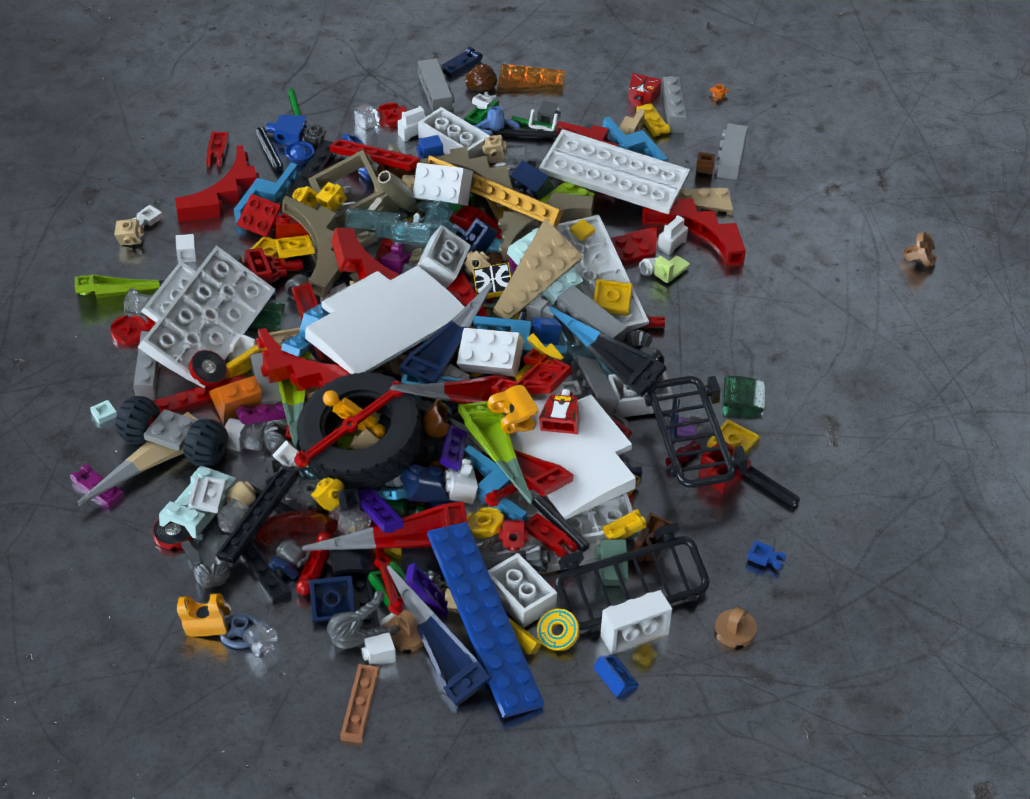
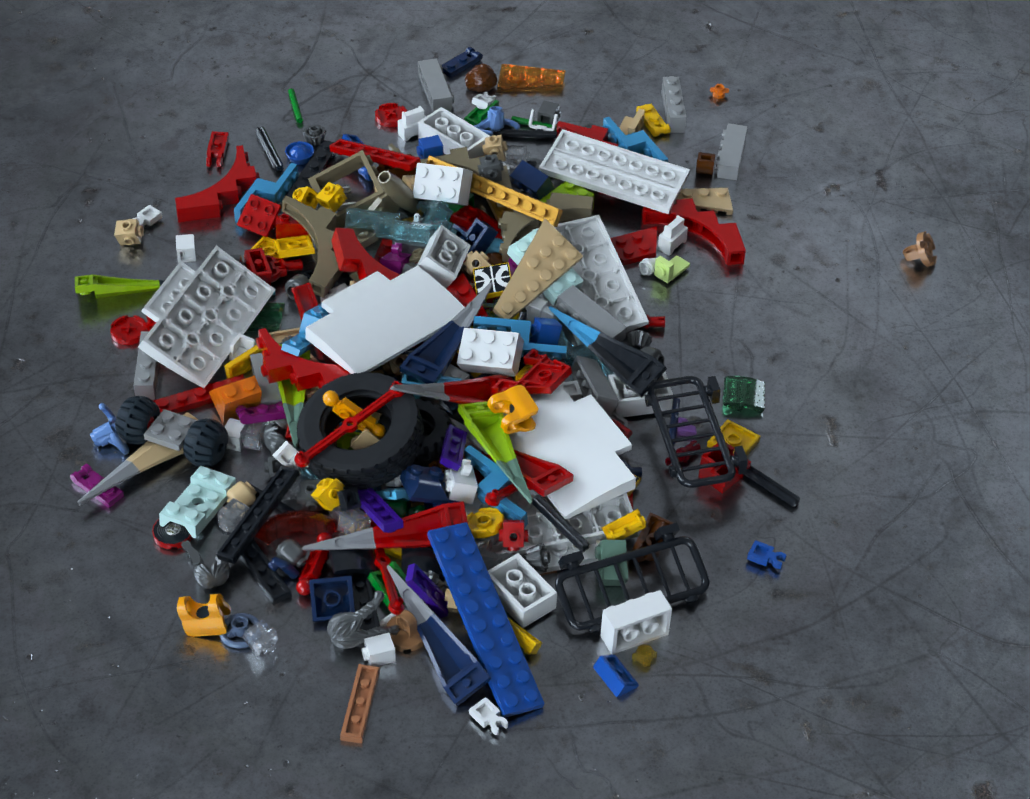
(103, 412): light aqua tile -> none
(107, 432): none -> medium blue piece
(135, 302): clear leg -> none
(207, 368): black tile -> none
(207, 494): white plate -> none
(288, 129): blue torso -> none
(366, 117): clear brick -> none
(435, 420): reddish brown hair -> none
(488, 714): none -> white plate
(491, 167): none -> dark grey brick
(547, 624): yellow tile -> none
(550, 350): yellow slope -> none
(550, 535): red hinge -> none
(560, 413): red torso -> none
(582, 230): yellow tile -> none
(613, 296): yellow tile -> none
(643, 89): red torso -> none
(735, 627): medium nougat tile -> none

